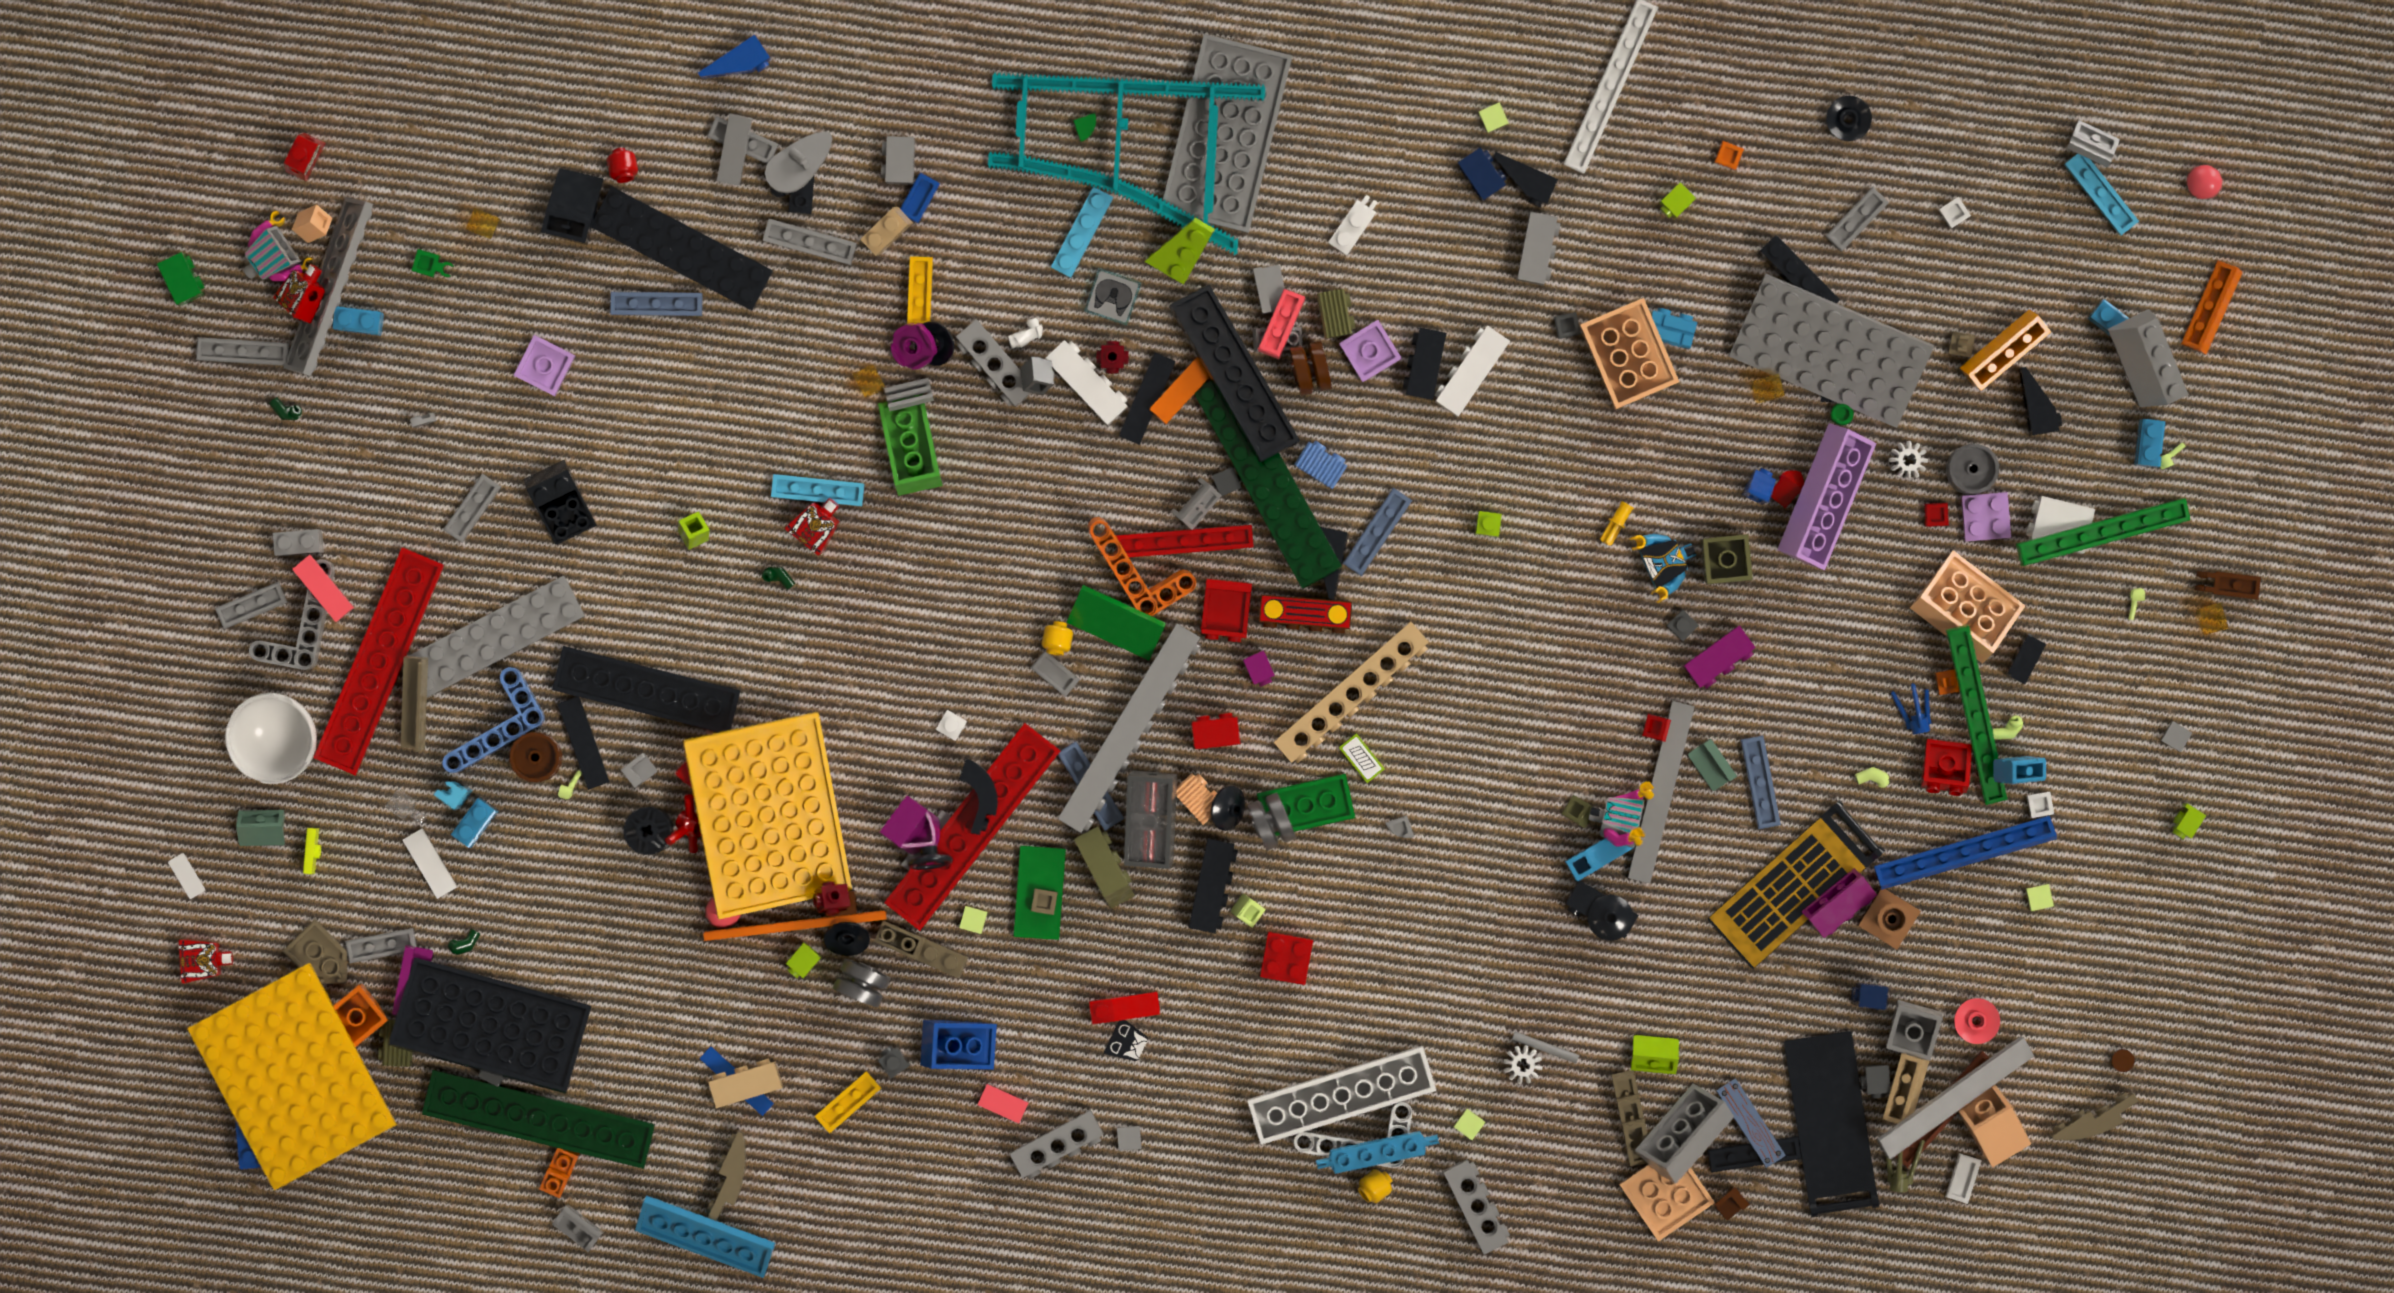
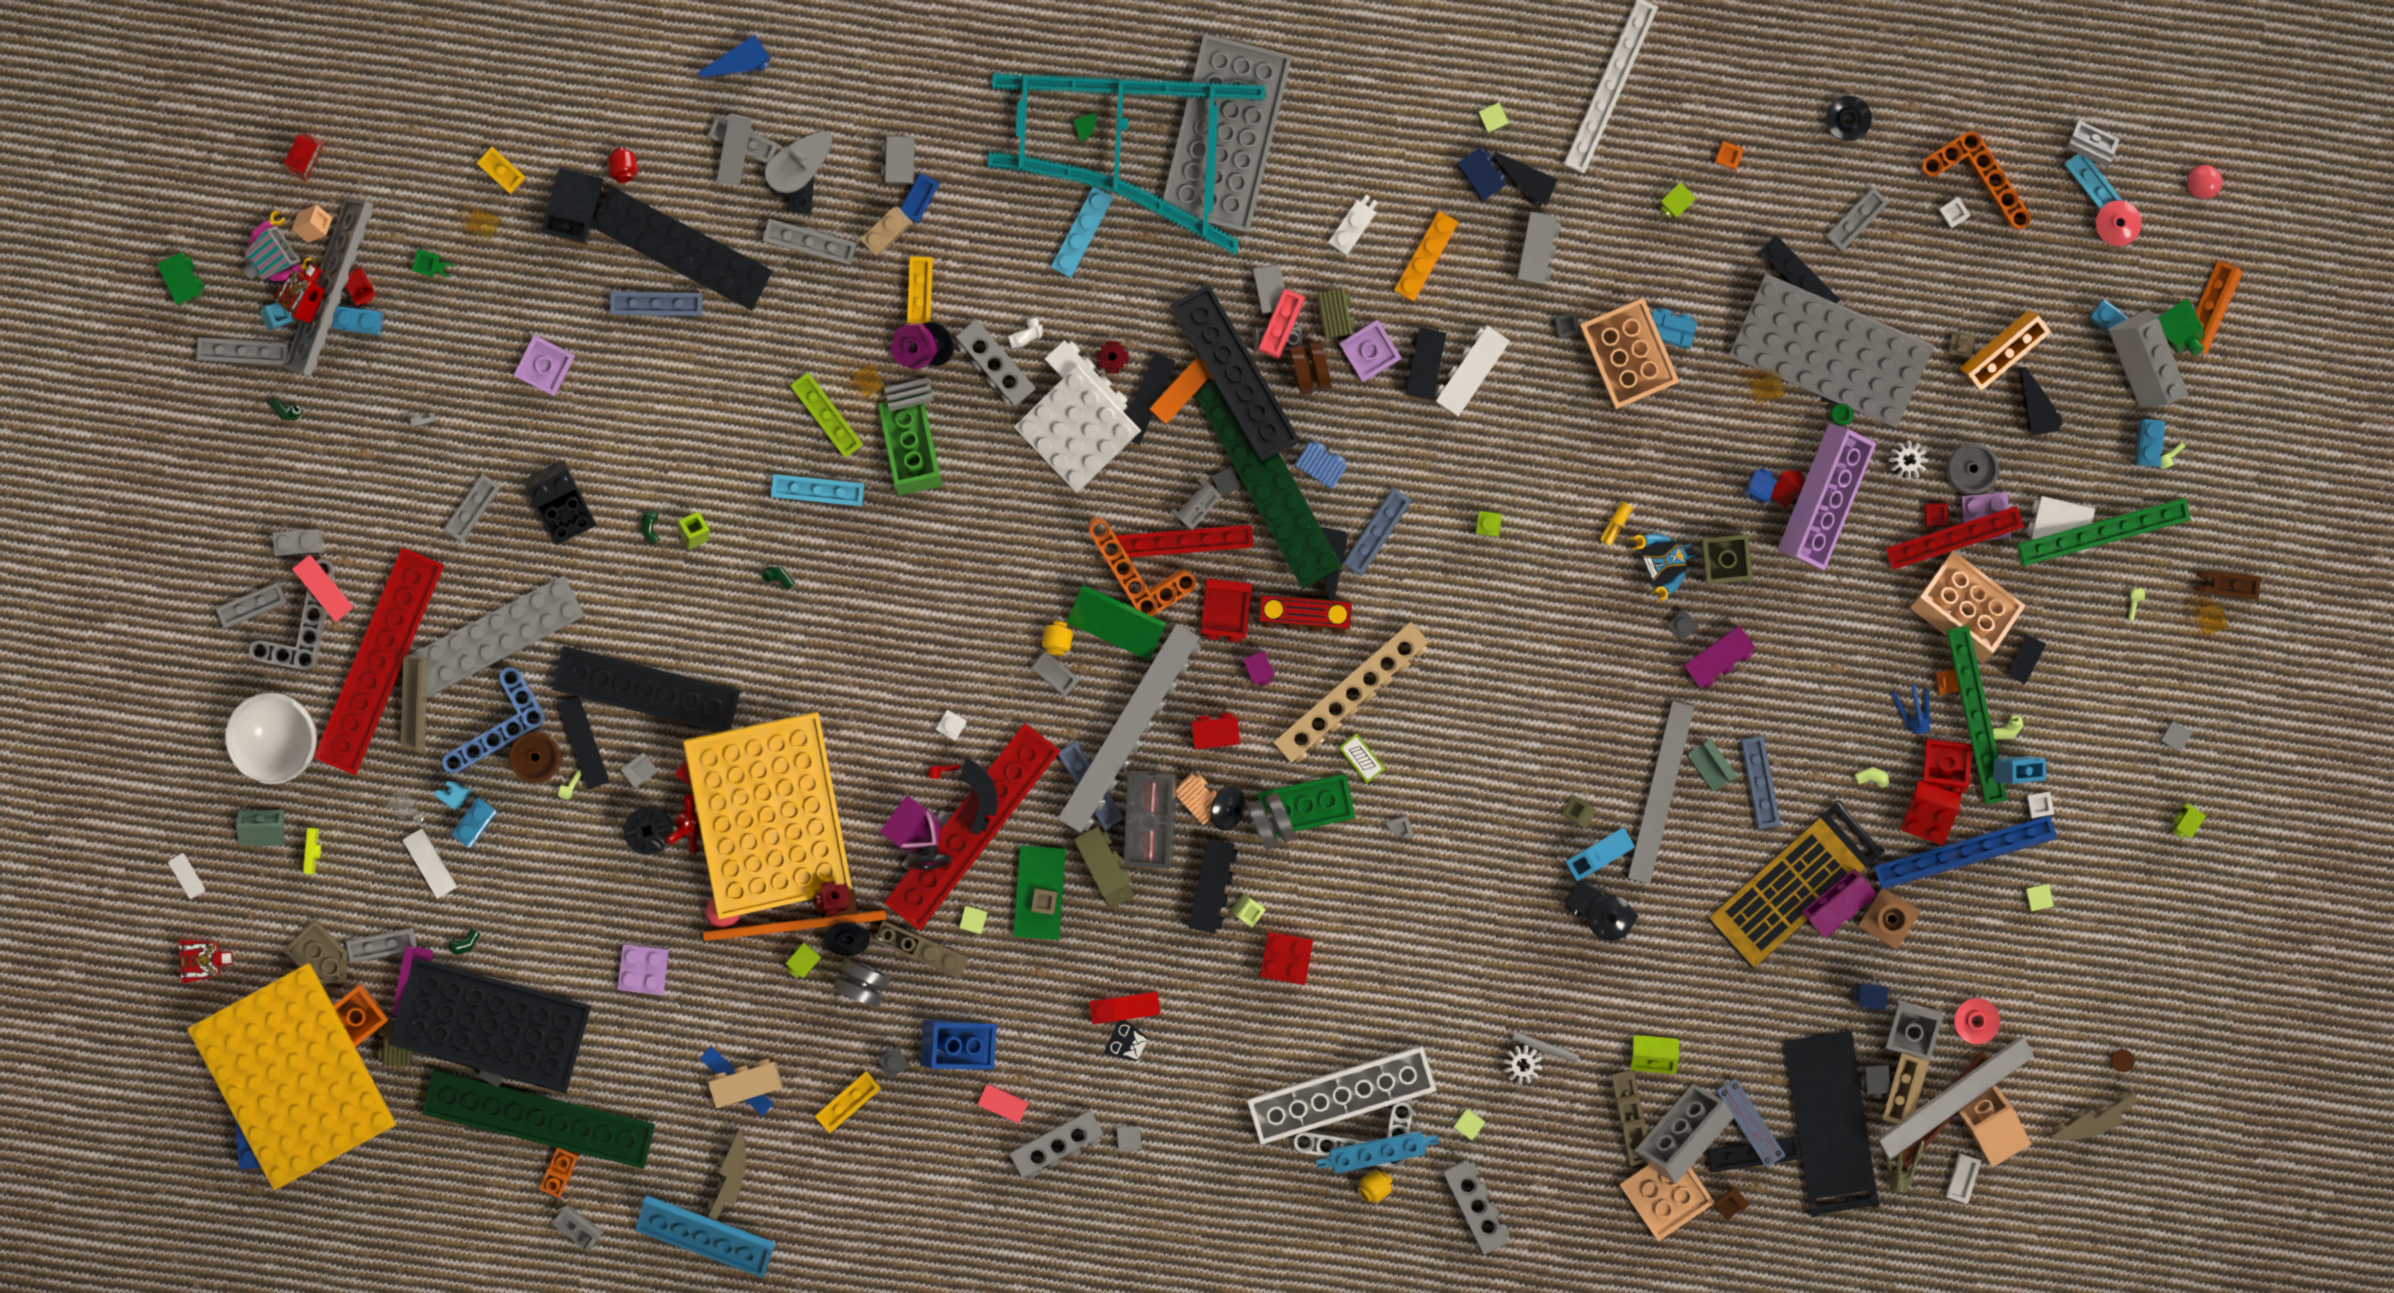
(275, 316): none -> medium azure slope
(360, 287): none -> red bracket
(501, 170): none -> yellow plate
(643, 969): none -> lavender plate
(647, 524): none -> dark green arm
(815, 525): torso -> none
(826, 415): none -> lime plate
(935, 771): none -> red hand
(1037, 375): dark grey brick -> none
(1077, 428): none -> white plate
(1112, 297): tile -> none
(1182, 251): lime wing -> none
(1426, 256): none -> light orange plate
(1623, 816): torso -> none
(1656, 727): red tile -> none
(1930, 812): none -> red brick
(1955, 537): none -> red plate
(1983, 174): none -> orange beam
(2107, 227): none -> coral dish
(2182, 328): none -> green torso

